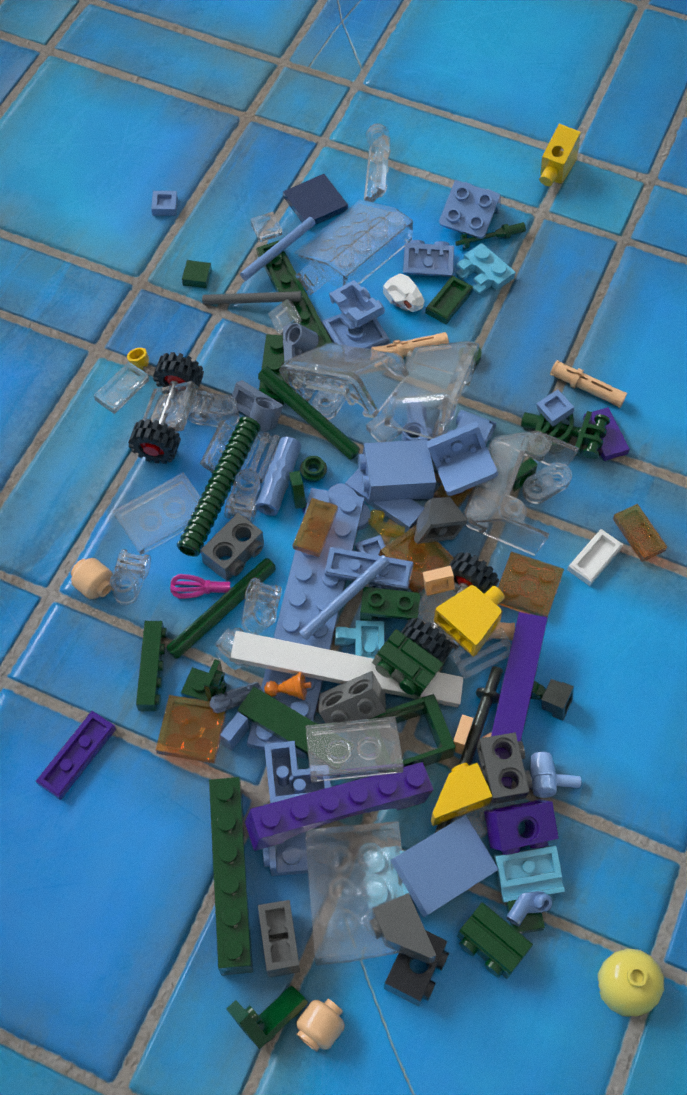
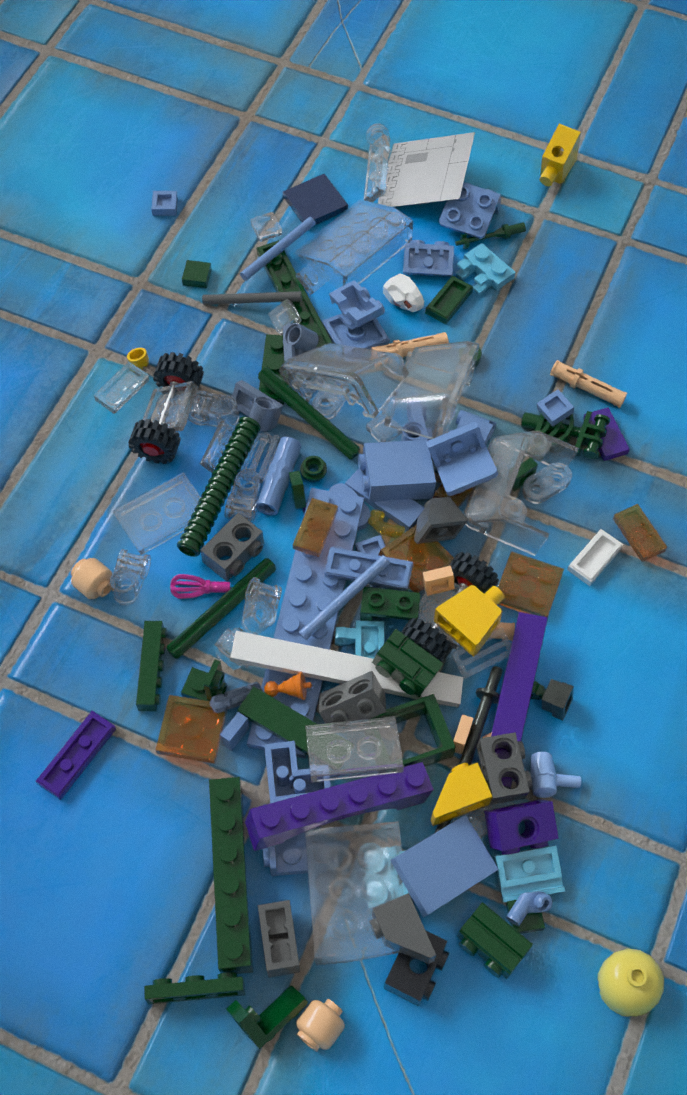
(194, 988): none -> dark green plate
(427, 170): none -> sticker

